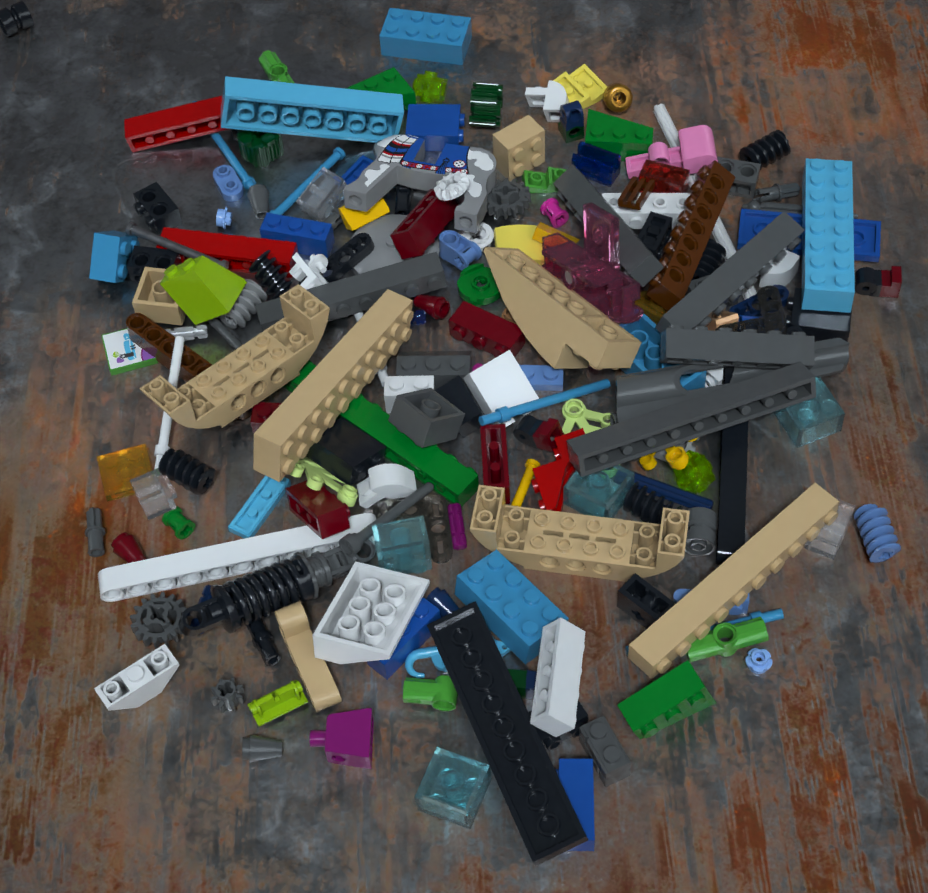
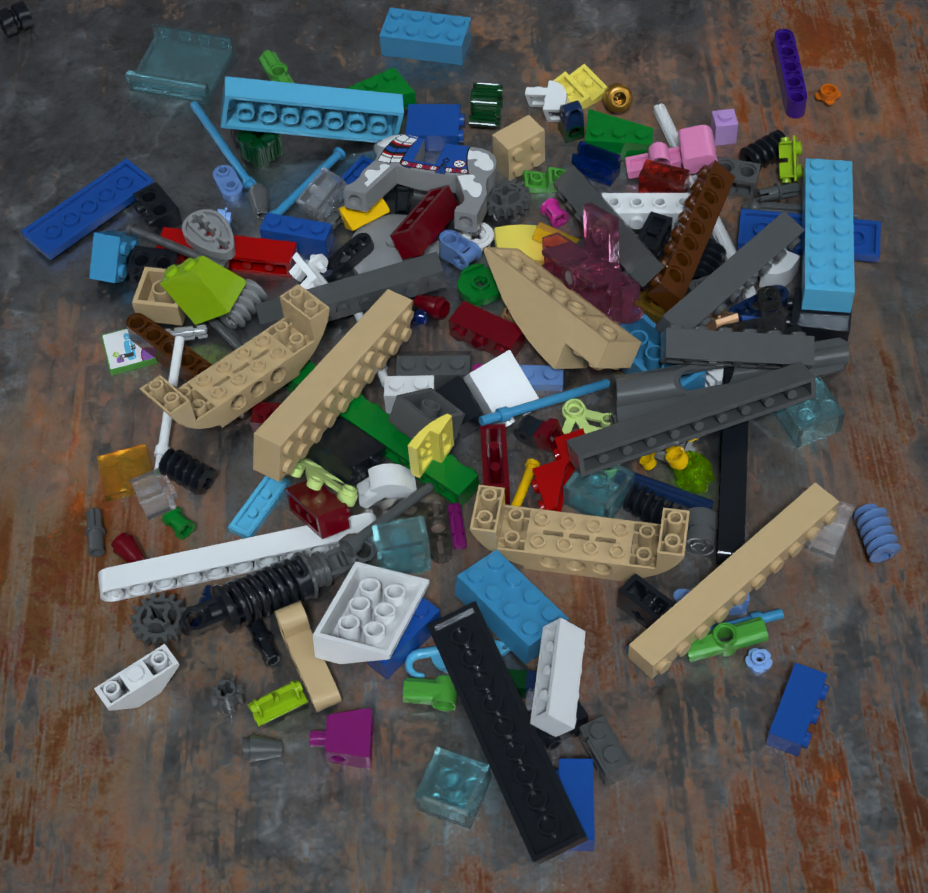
(86, 209): none -> blue plate
(174, 124): red brick -> none
(182, 65): none -> clear light blue panel
(219, 230): none -> light grey piece
(270, 275): black piece -> none
(430, 86): clear neon green brick -> none
(431, 444): none -> light yellow slope
(442, 601): dark blue cone -> none
(452, 186): white gear -> none
(632, 191): reddish brown tile -> none
(666, 701): green wedge -> none
(724, 126): none -> lavender brick
(789, 73): none -> dark purple beam
(792, 168): none -> lime hinge
(798, 710): none -> blue brick
(828, 94): none -> orange plate
(878, 282): leg -> none

